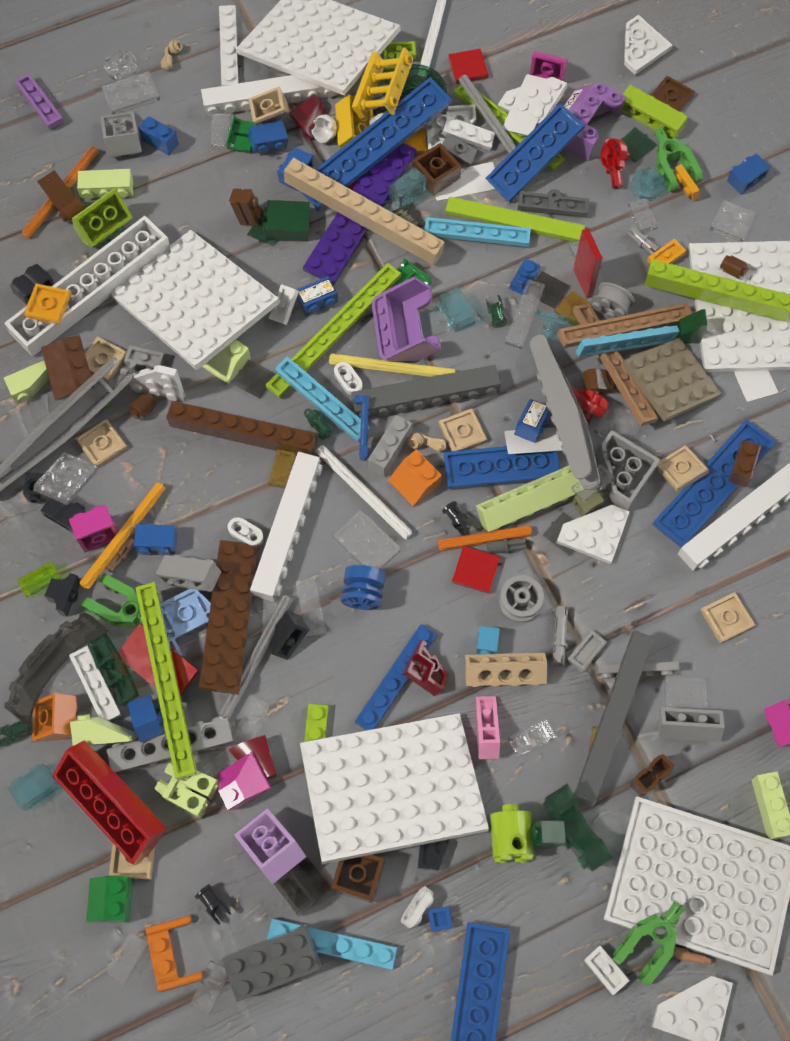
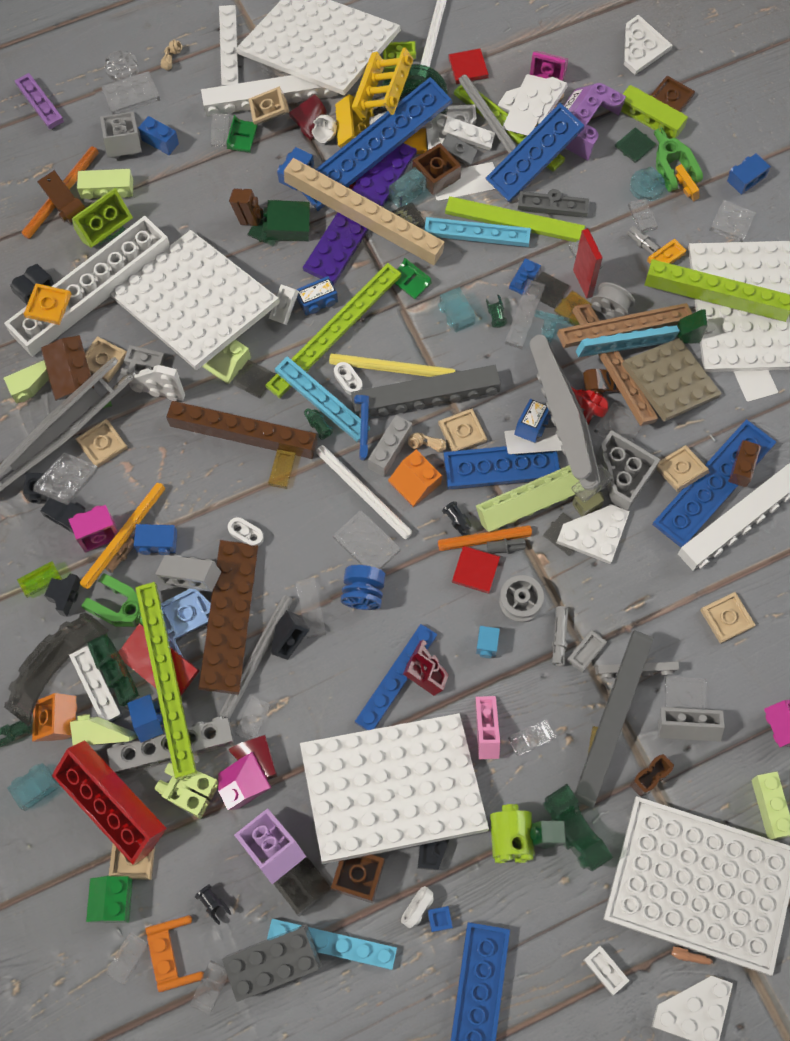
(142, 406): reddish brown brick -> none
(268, 137): blue brick -> none
(286, 527): white brick -> none
(316, 722): lime plate -> none
(399, 322): medium lavender windscreen -> none
(496, 663): tan brick -> none
(614, 160): red pin -> none
(667, 941): bright green piece -> none
(734, 266): reddish brown brick -> none

